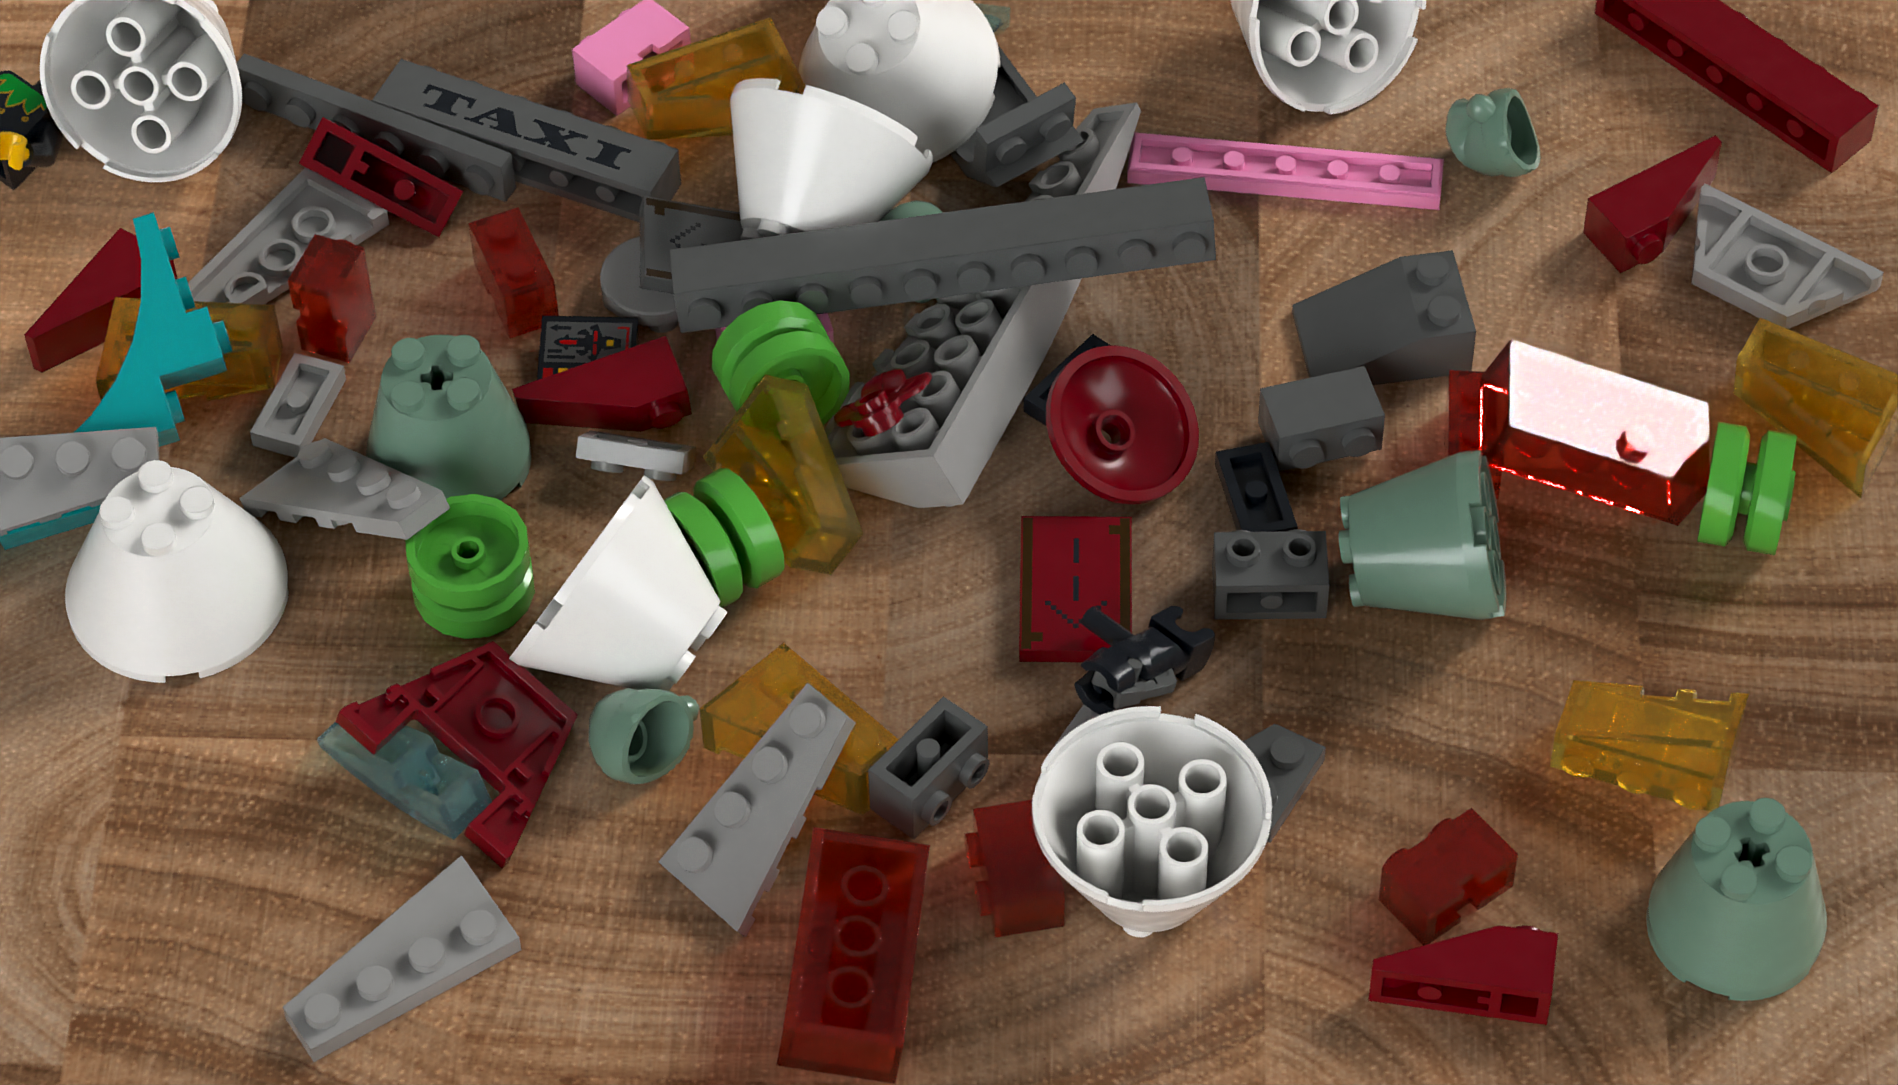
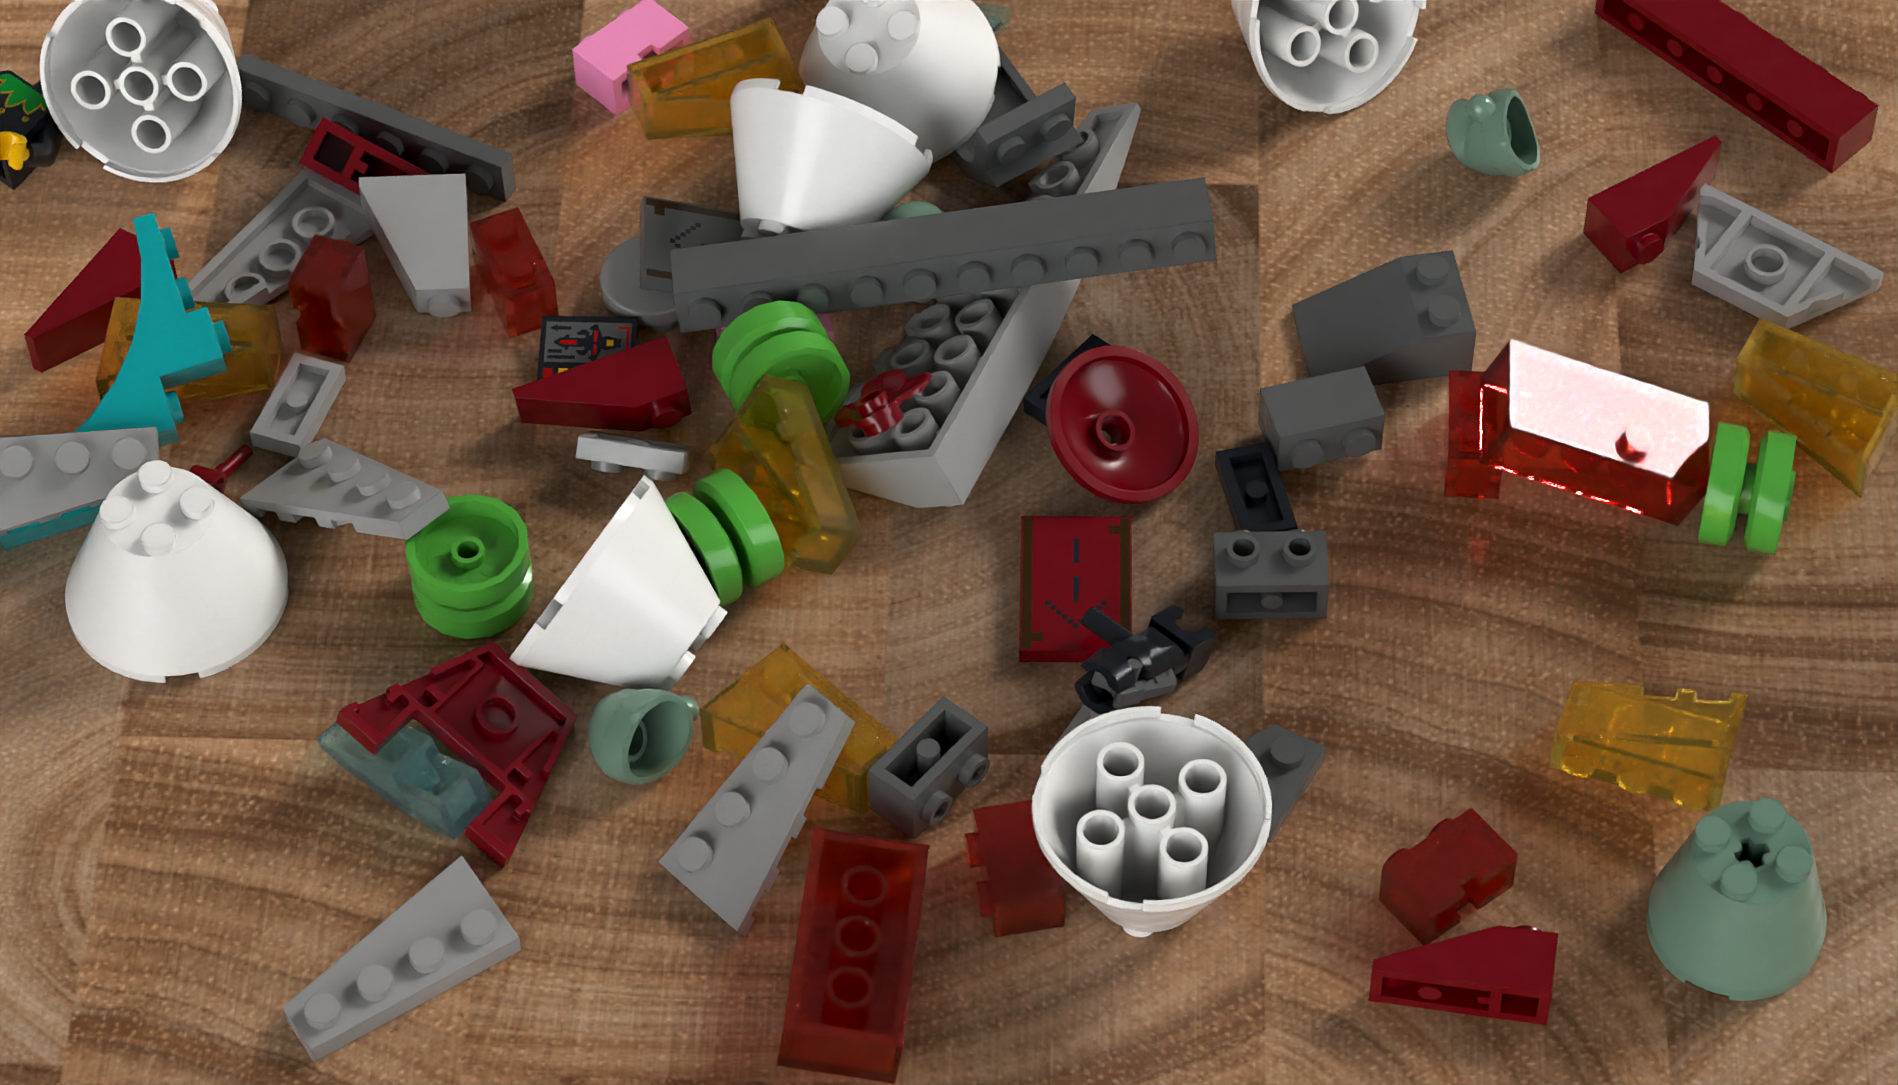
(218, 476): none -> dark red hand
(424, 236): none -> light grey slope
(449, 419): sand green cone -> none
(547, 145): dark grey brick -> none
(1288, 170): bright pink tile -> none
(1427, 541): sand green cone -> none

